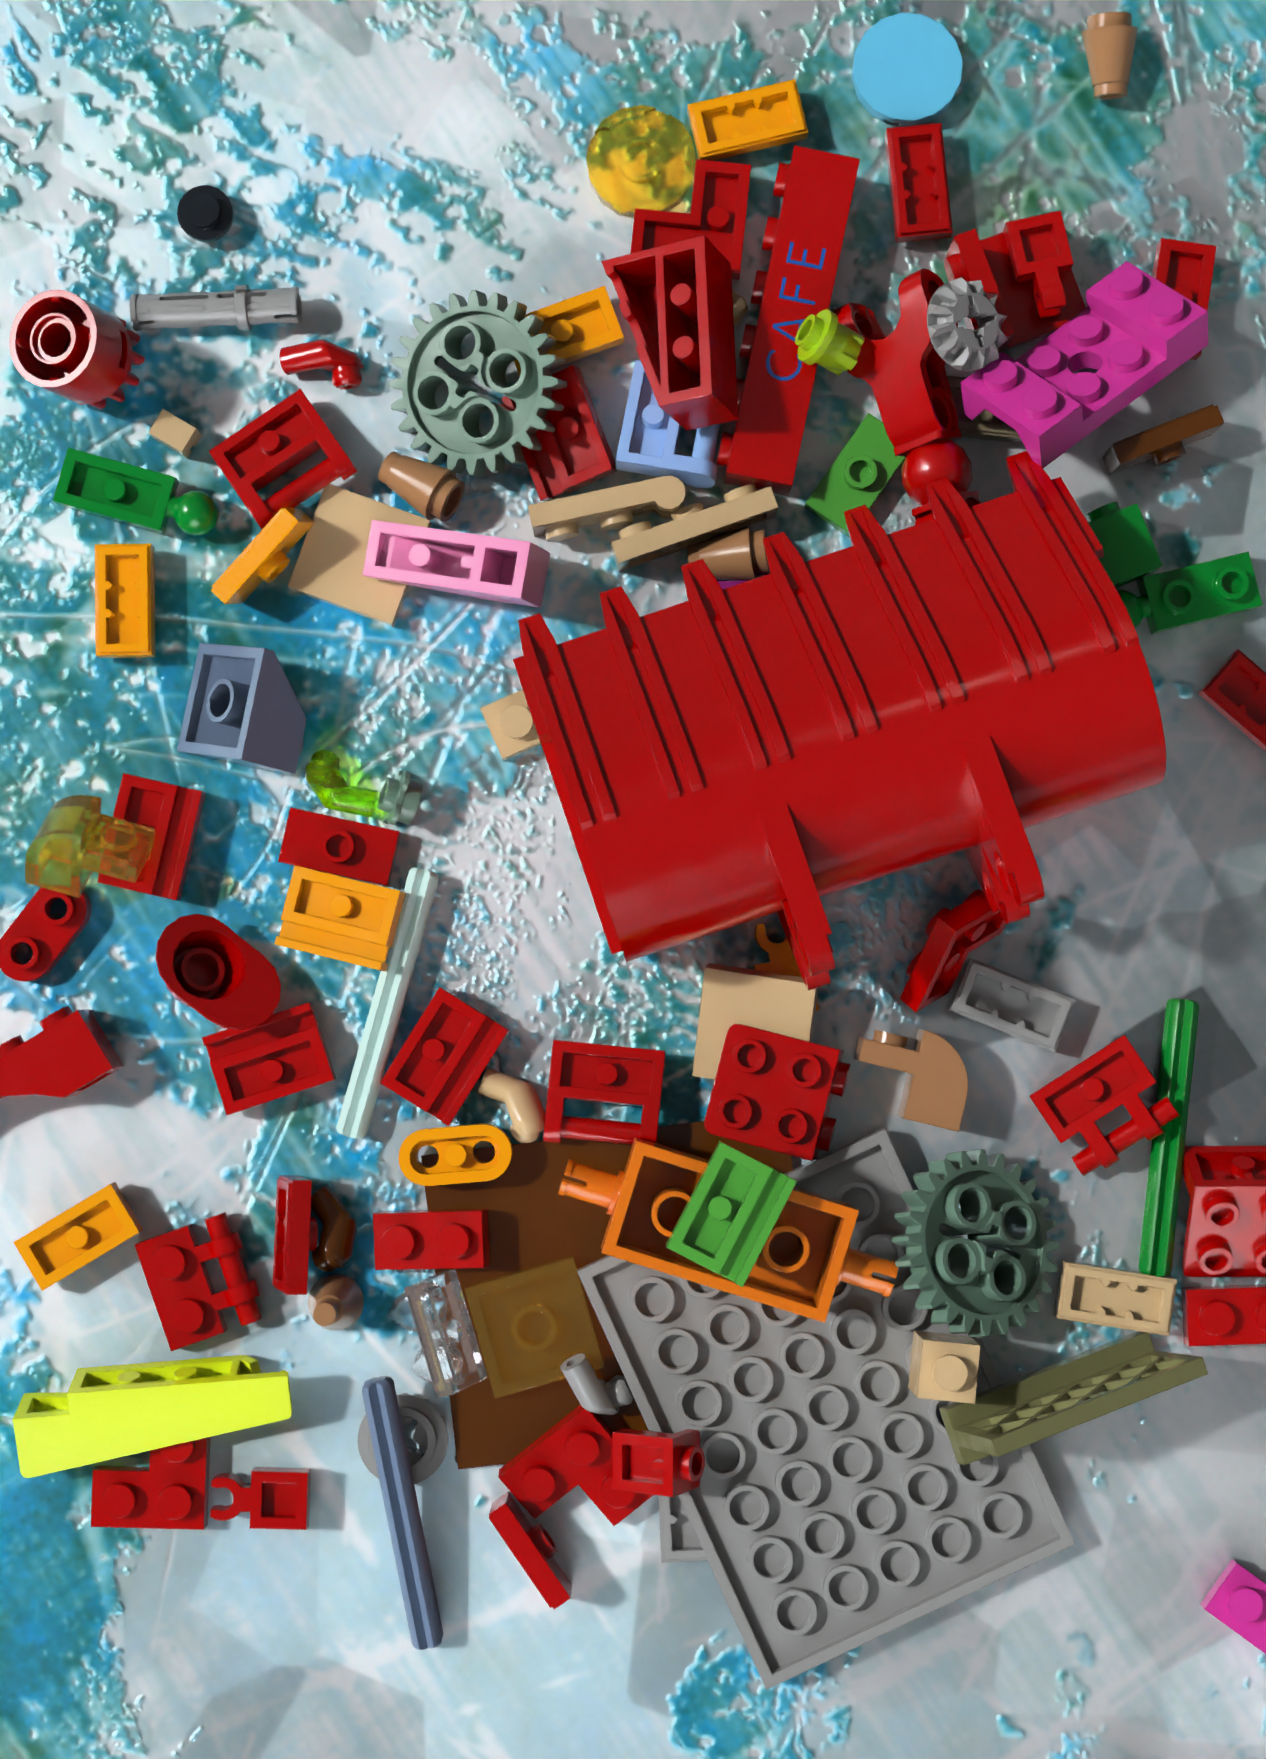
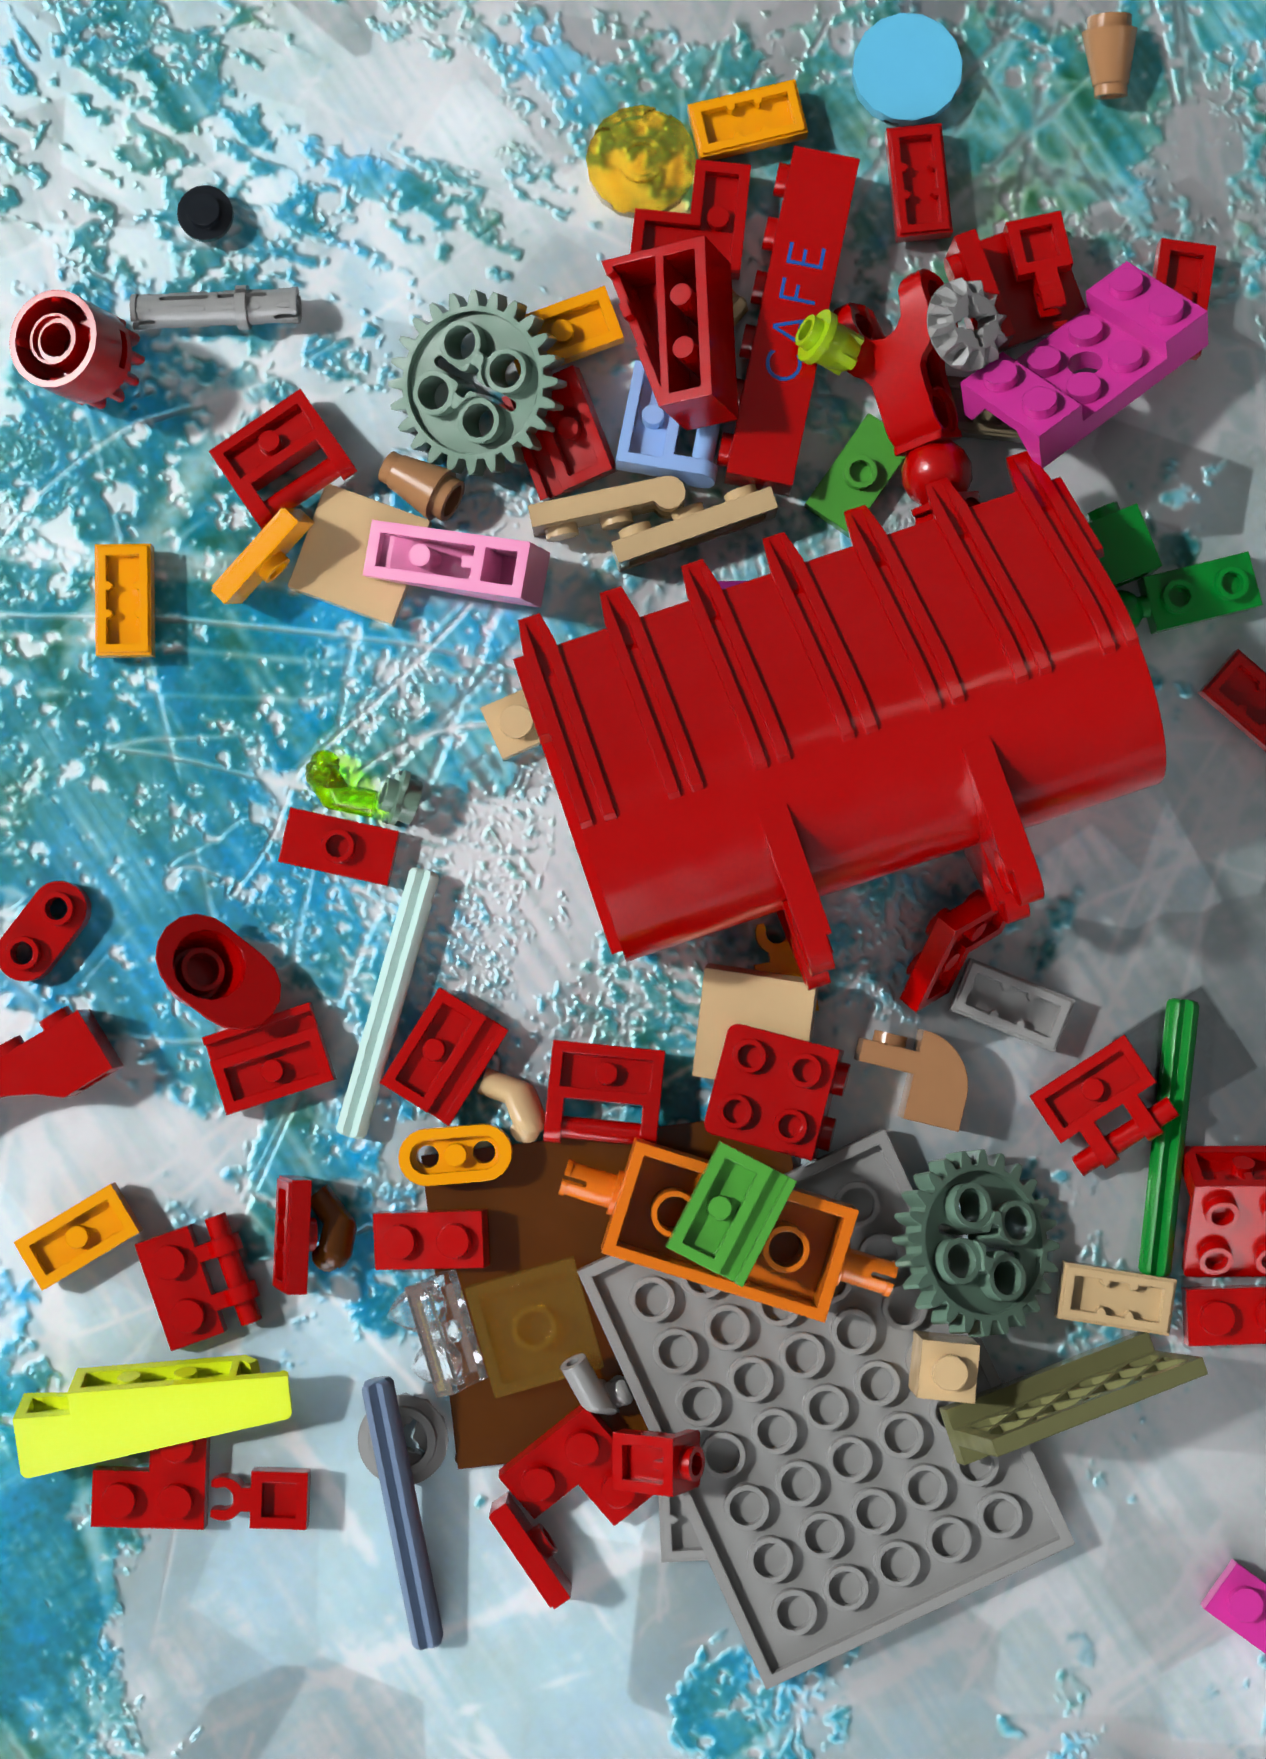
(82, 840): clear yellow brick -> none
(131, 495): green plate -> none
(174, 433): tan piece -> none
(175, 817): red plate -> none
(242, 709): sand blue slope -> none
(323, 355): red arm -> none
(335, 1302): medium nougat cone -> none
(340, 918): light orange plate -> none
(733, 554): medium nougat cone -> none
(1163, 442): reddish brown plate -> none

